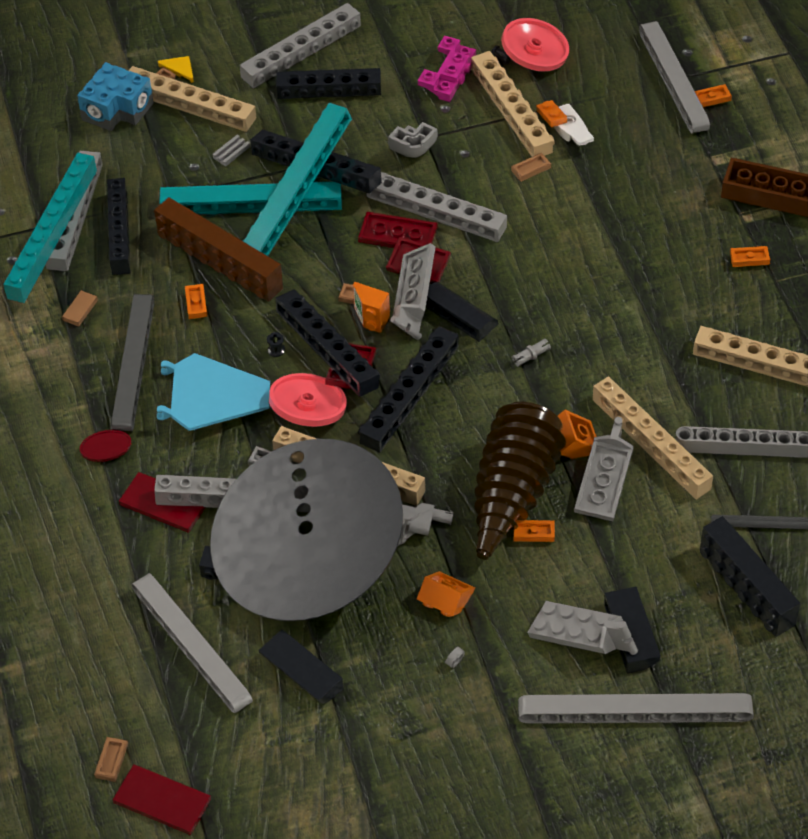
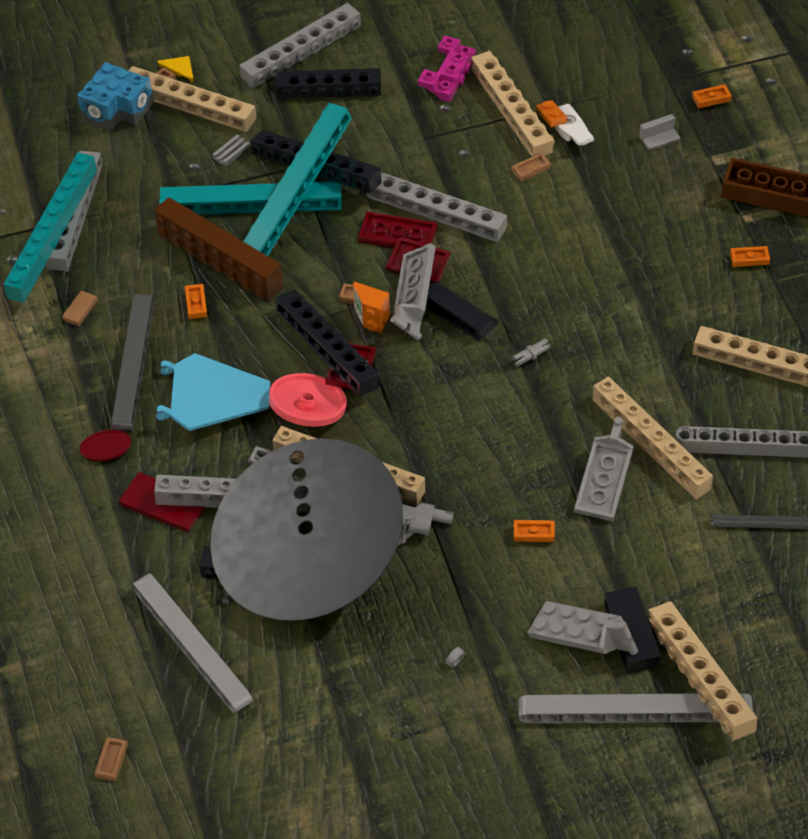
(118, 226): black brick -> none
(162, 799): dark red tile -> none
(272, 344): black bush -> none
(302, 667): black brick -> none
(408, 389): black brick -> none
(412, 141): light grey brick -> none
(444, 593): orange slope -> none
(496, 51): black bush -> none
(514, 469): dark brown cone -> none
(535, 44): coral dish -> none
(578, 435): orange slope -> none
(659, 132): none -> light grey panel
(674, 77): light grey beam -> none
(702, 671): none -> tan brick
(749, 576): black brick -> none

